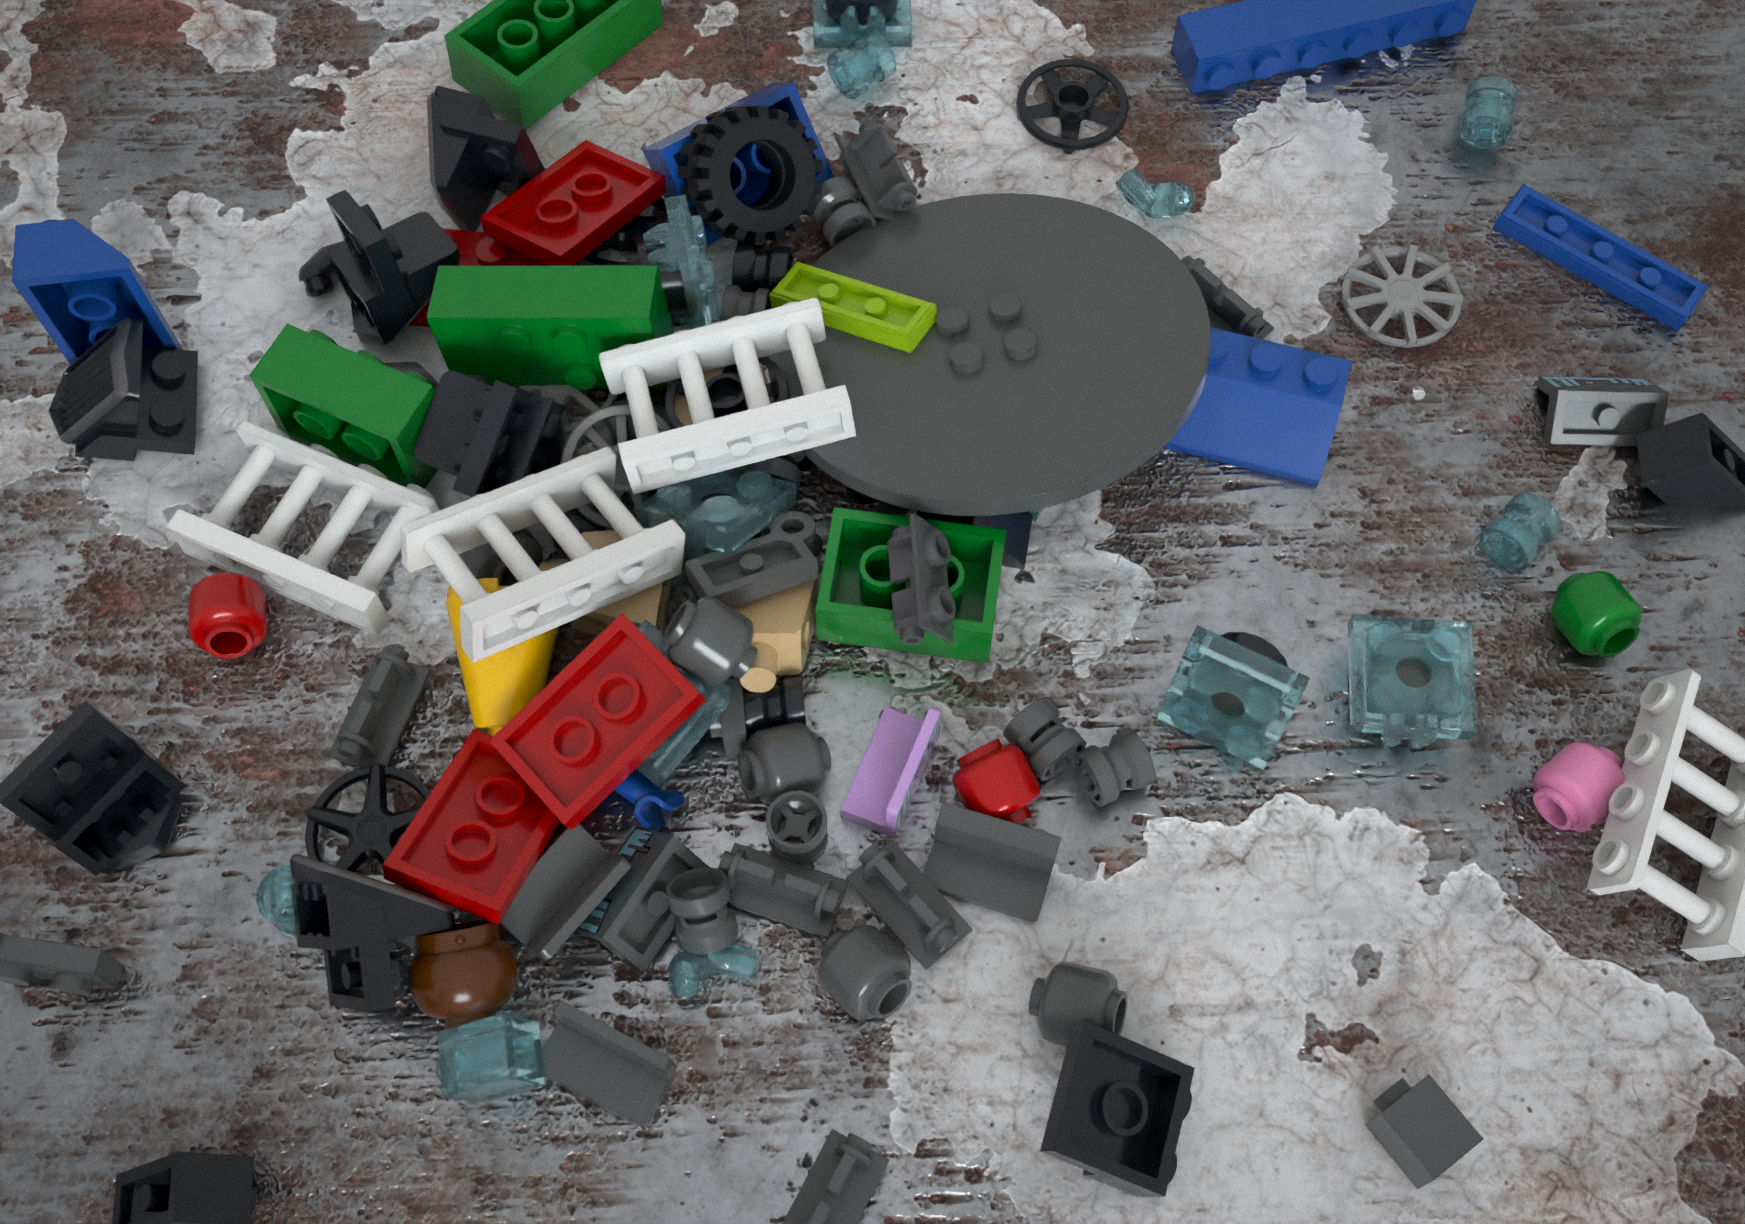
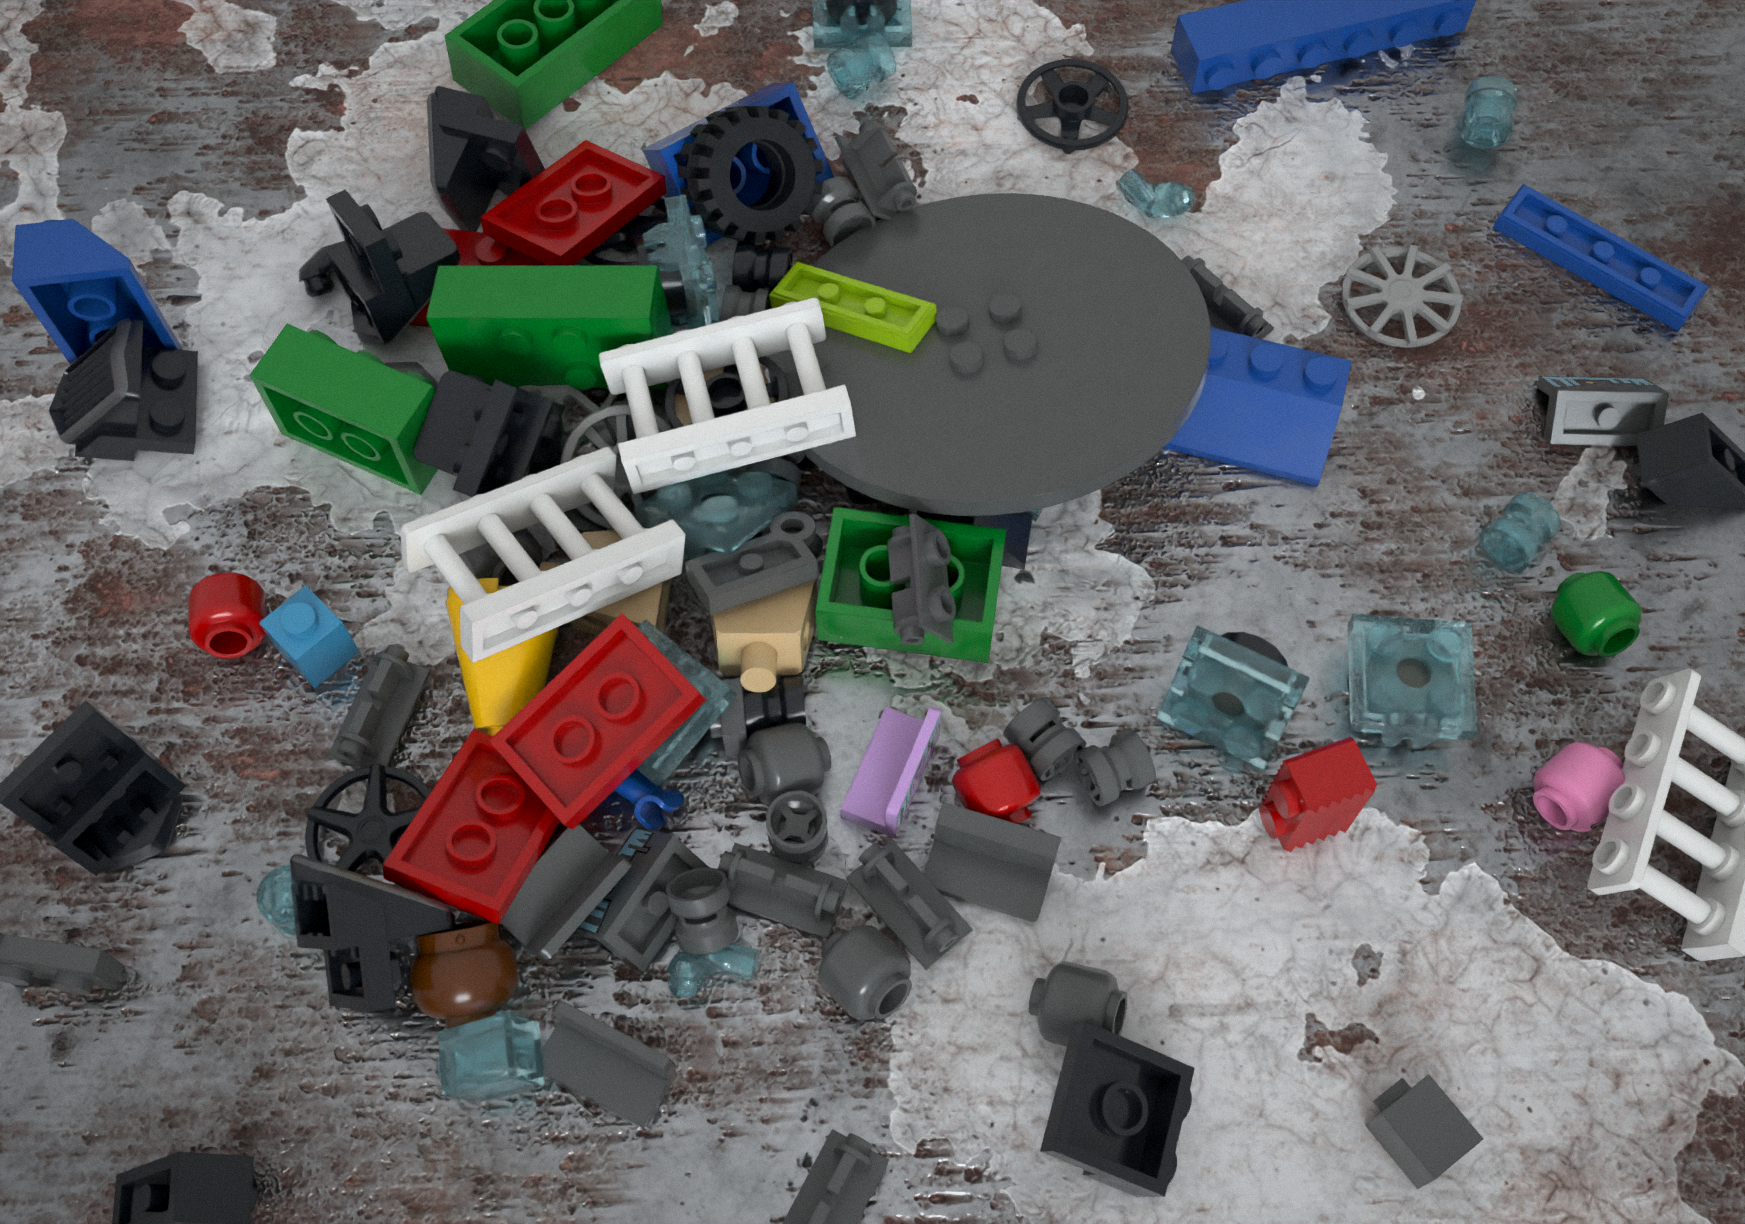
(307, 577): white fence -> none
(310, 636): none -> dark azure brick
(710, 641): dark grey head -> none
(1317, 794): none -> red brick

